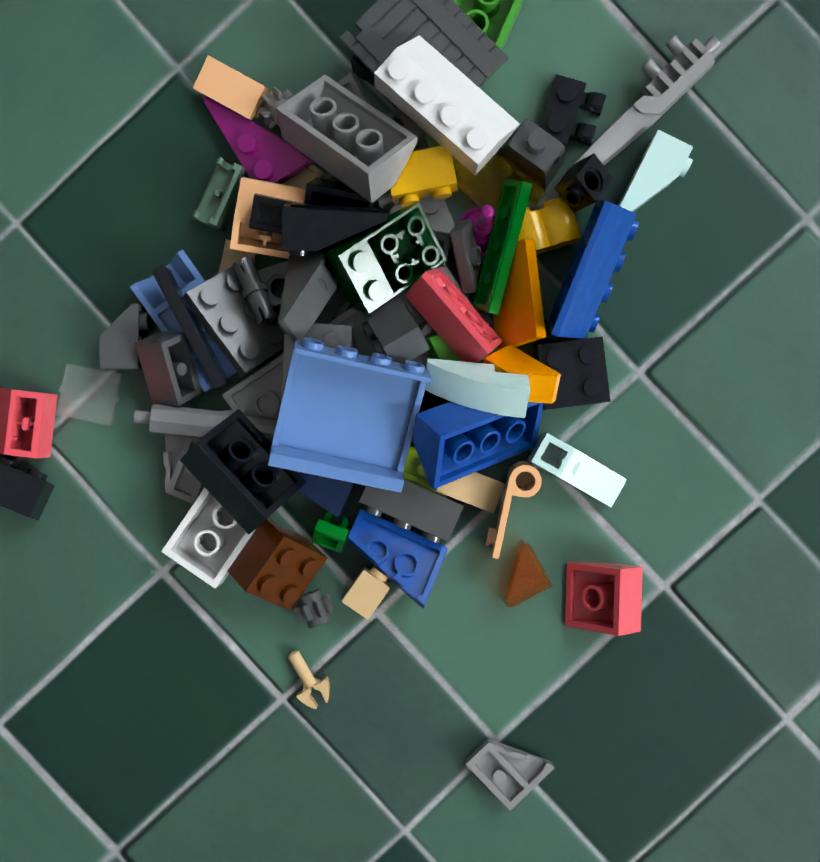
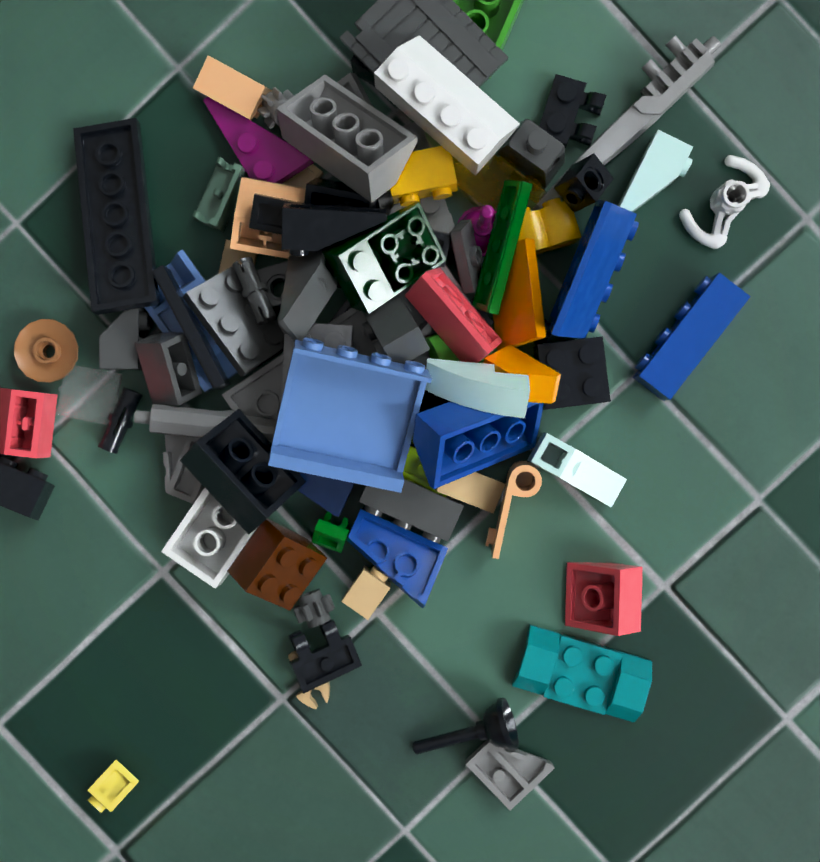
(32, 346): none -> medium nougat dish
(110, 440): none -> black pin
(111, 787): none -> light yellow bracket
(116, 216): none -> black plate
(323, 663): none -> black plate
(497, 727): none -> black piece
(526, 577): clear orange slope -> none
(584, 674): none -> teal piece
(691, 336): none -> blue brick
(739, 196): none -> white piece

